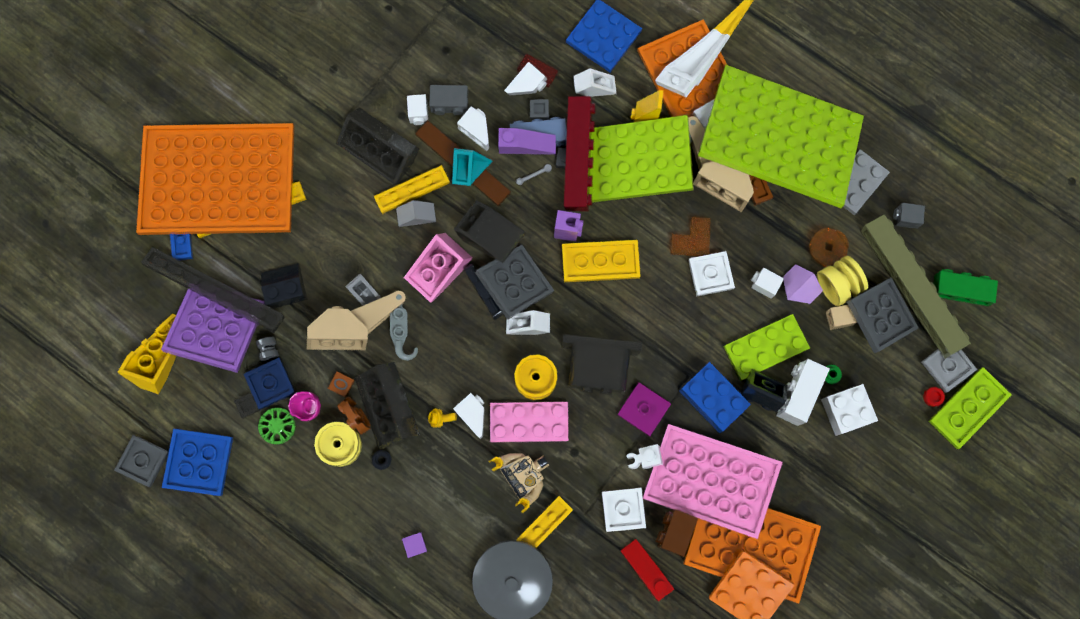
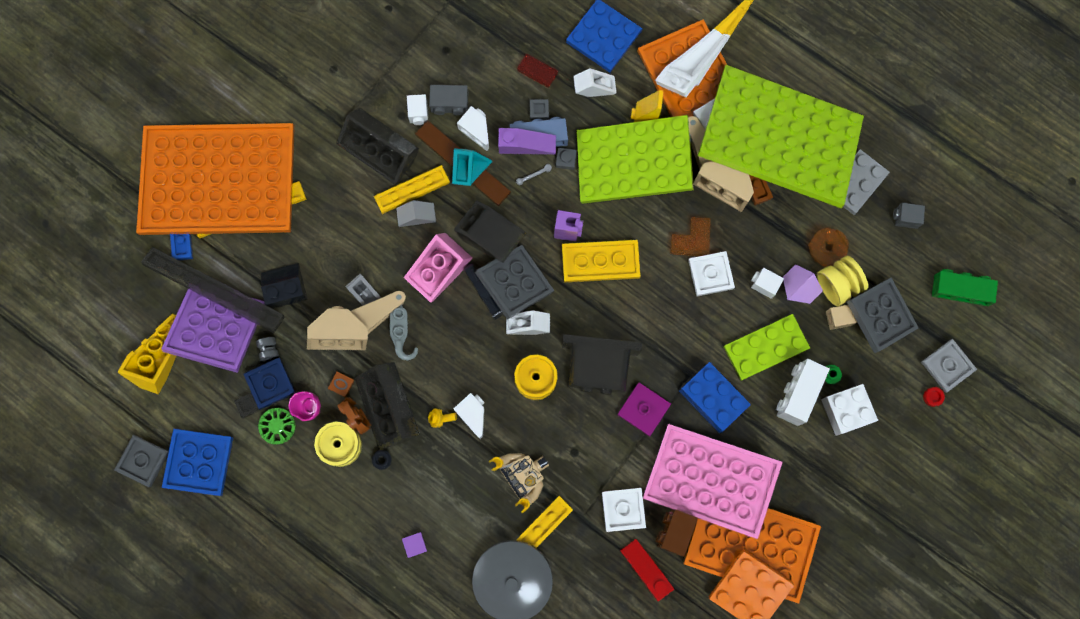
(527, 81): white slope -> none
(529, 422): bright pink plate -> none
(579, 153): dark red brick -> none
(648, 457): white plate -> none
(764, 391): black slope -> none
(915, 286): olive brick -> none
(970, 408): lime plate -> none

